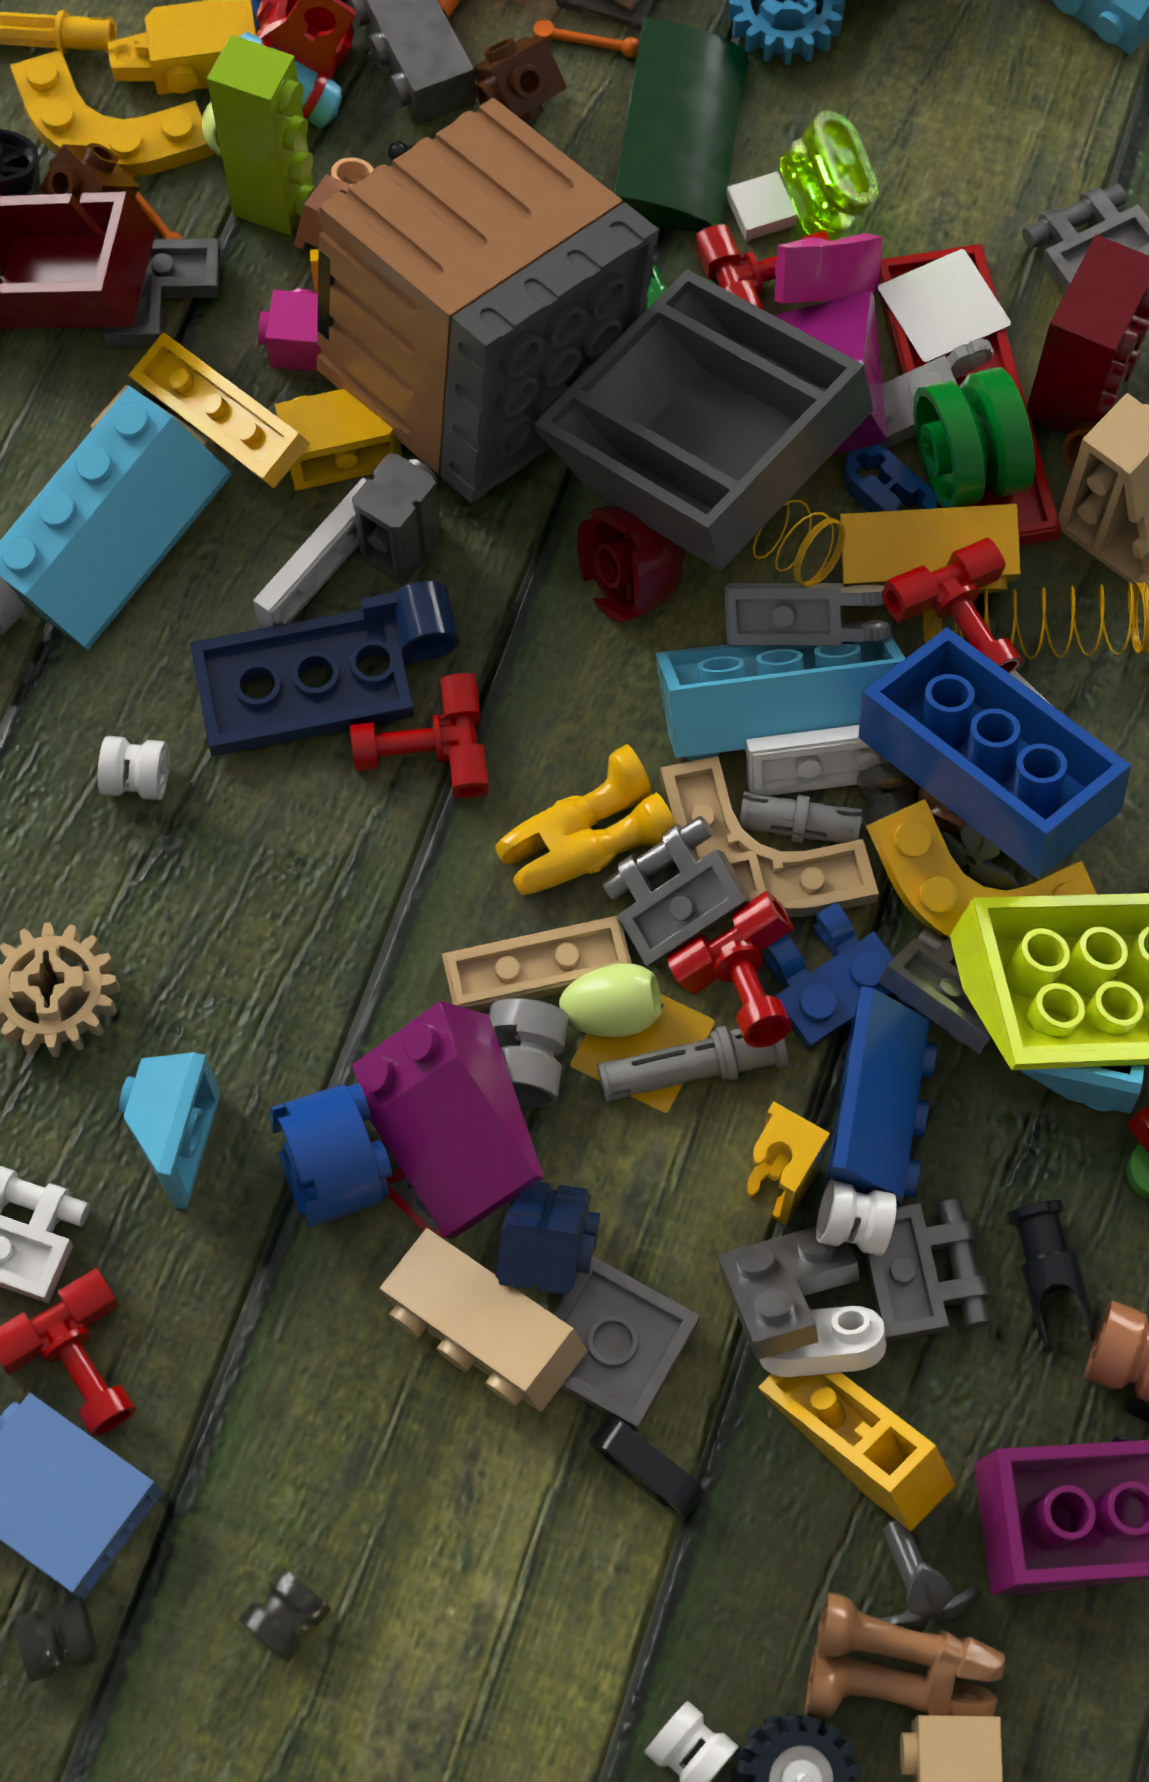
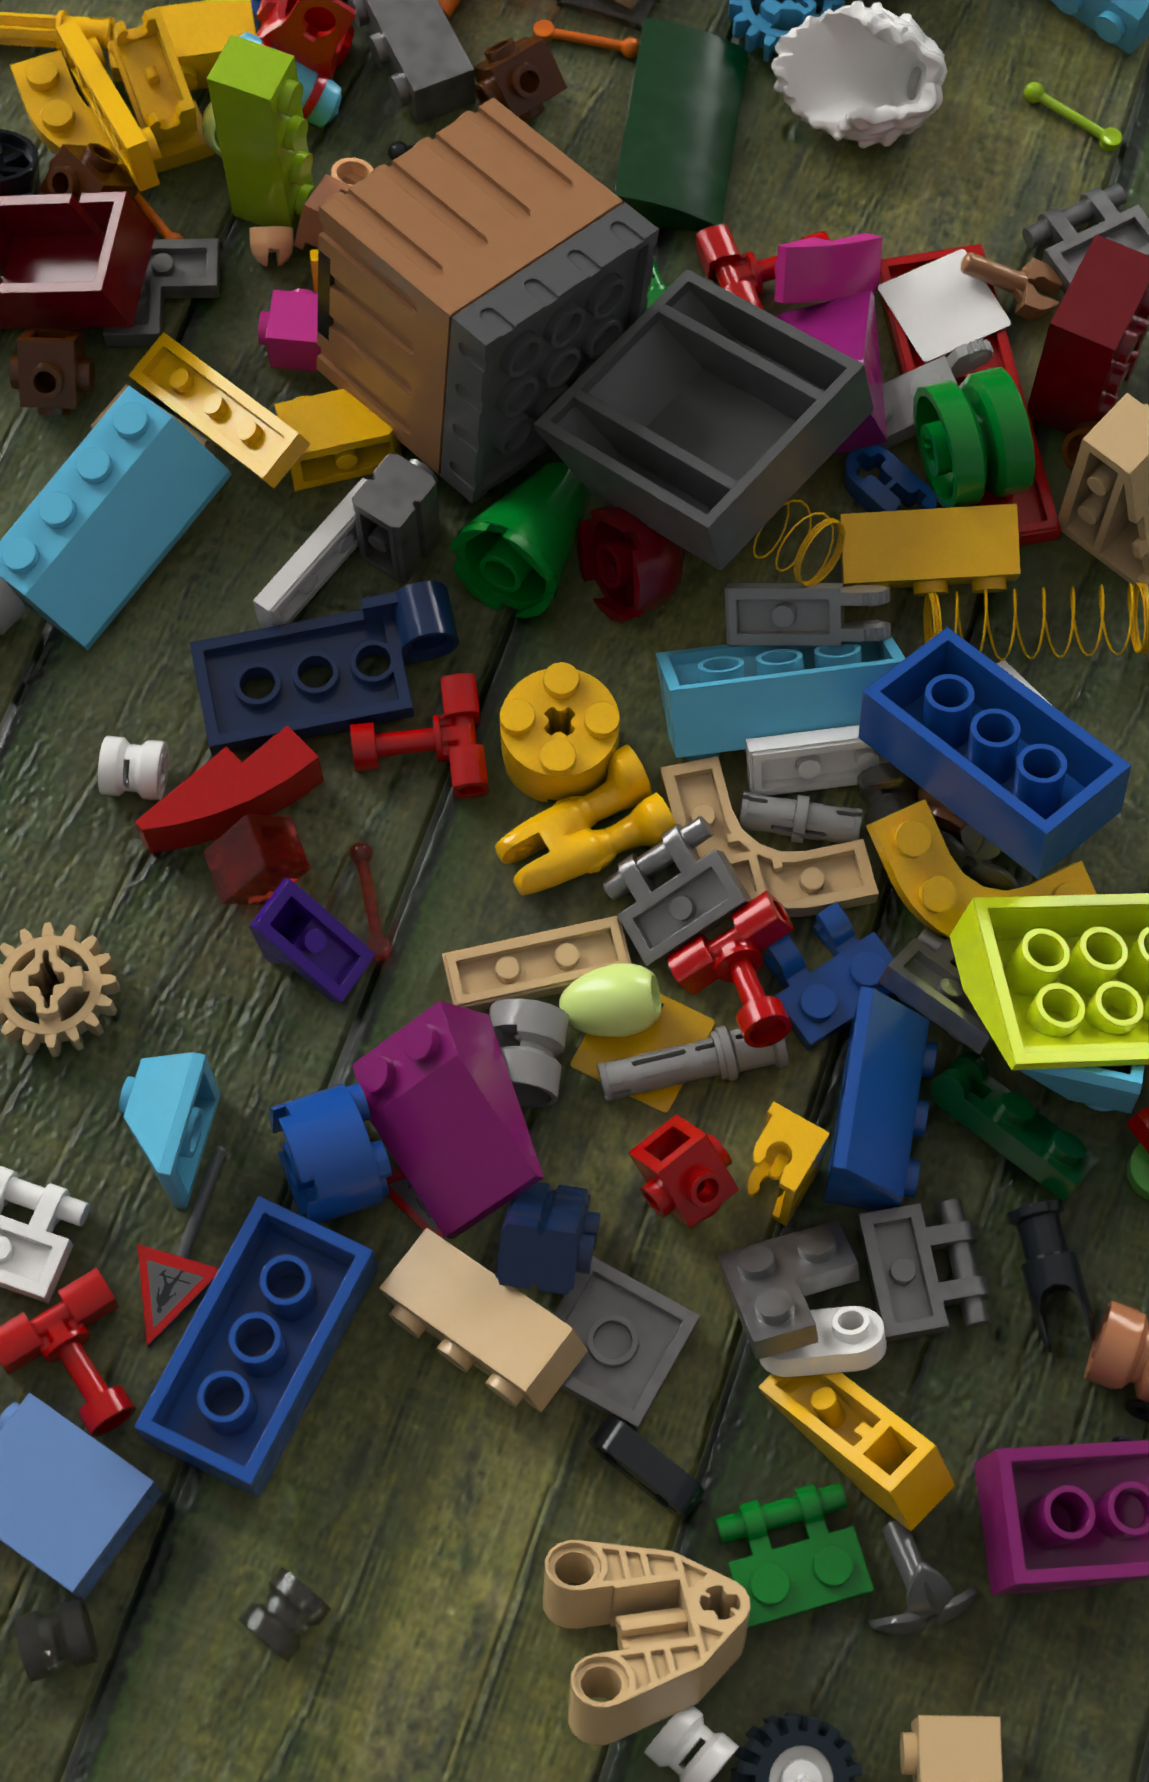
(52, 370): none -> reddish brown brick
(87, 66): none -> yellow plate
(154, 77): none -> yellow hinge
(174, 1281): none -> piece
(228, 790): none -> red slope
(255, 859): none -> clear red brick
(257, 1346): none -> blue brick
(271, 240): none -> light nougat hinge
(311, 941): none -> dark purple slope
(361, 855): none -> clear red hinge
(523, 542): none -> green cone
(558, 733): none -> yellow brick
(673, 1627): none -> tan connector
(684, 1171): none -> red brick
(761, 206): white tile -> none
(802, 1574): none -> green plate
(829, 175): clear neon green brick -> none
(838, 1675): medium nougat piece -> none
(856, 1217): white wheel -> none
(860, 73): none -> white hair
(952, 593): red bar -> none
(1012, 1125): none -> dark green plate
(1019, 283): none -> medium nougat bar
(1108, 138): none -> lime hinge

